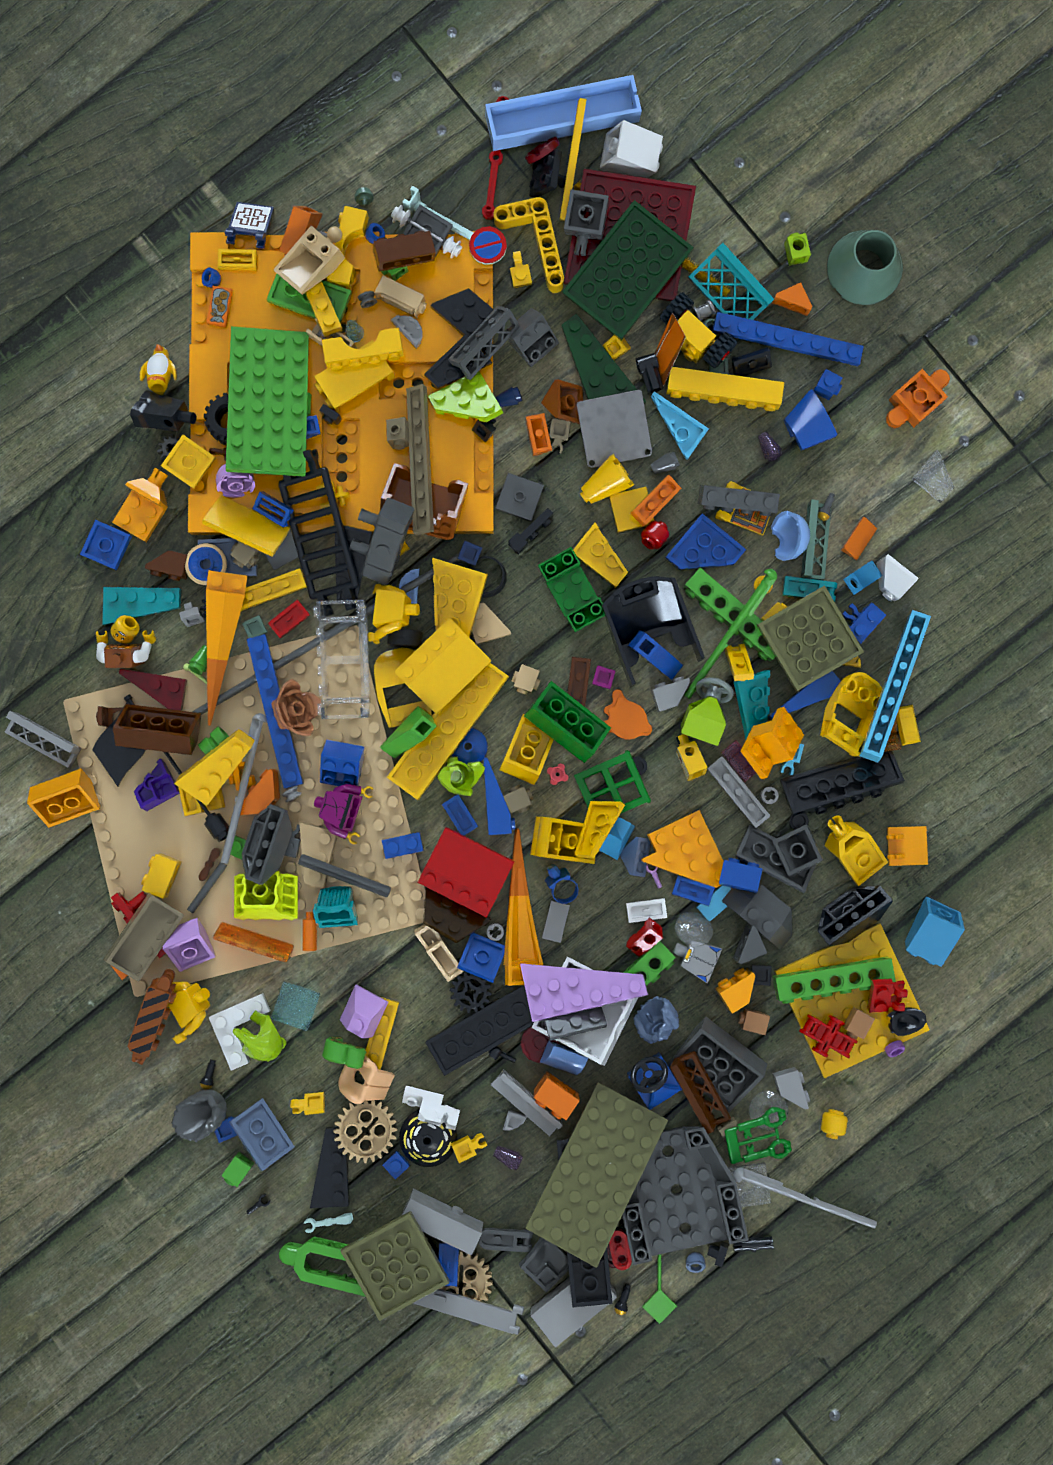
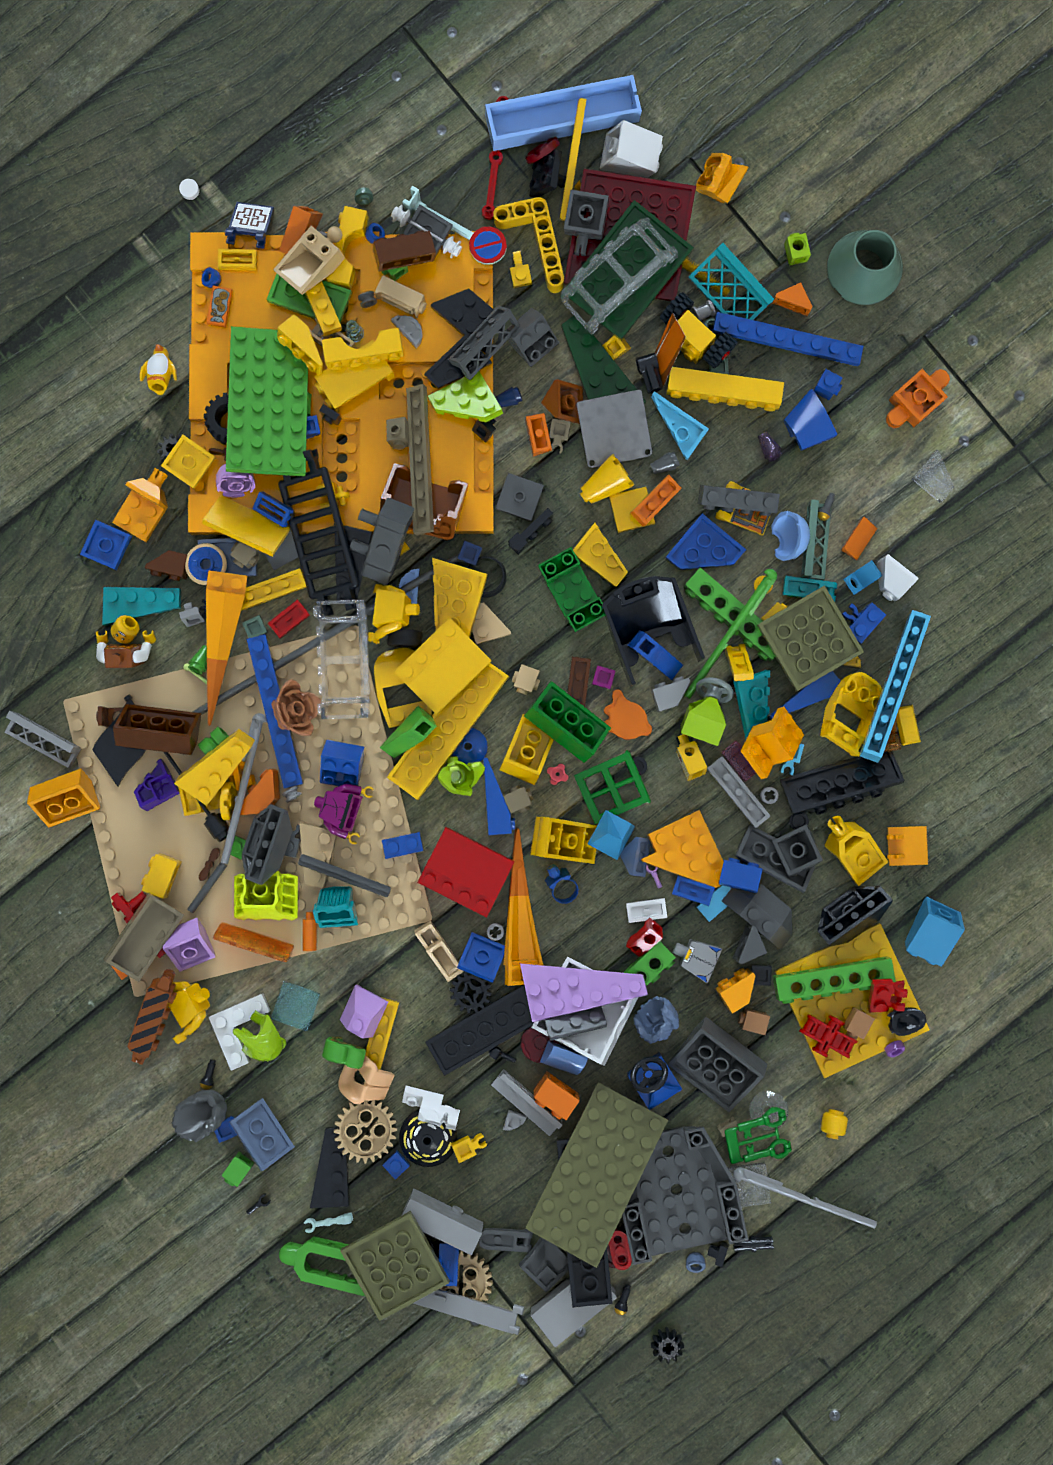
(161, 412): black piece -> none
(164, 689): dark red wing -> none
(189, 189): none -> white tile
(227, 800): none -> yellow tile
(298, 339): none -> yellow slope
(311, 1104): yellow plate -> none
(450, 917): dark brown wing -> none
(460, 815): blue plate -> none
(508, 1157): clear purple cone -> none
(555, 921): light grey tile -> none
(596, 827): yellow wing -> none
(631, 283): none -> clear windscreen
(655, 535): red head -> none
(659, 1304): bright green piece -> none
(674, 1348): none -> black gear
(689, 933): clear dish -> none
(693, 1093): reddish brown fence -> none
(720, 177): none -> light orange piece
(752, 362): black plate -> none
(790, 1086): light grey slope -> none

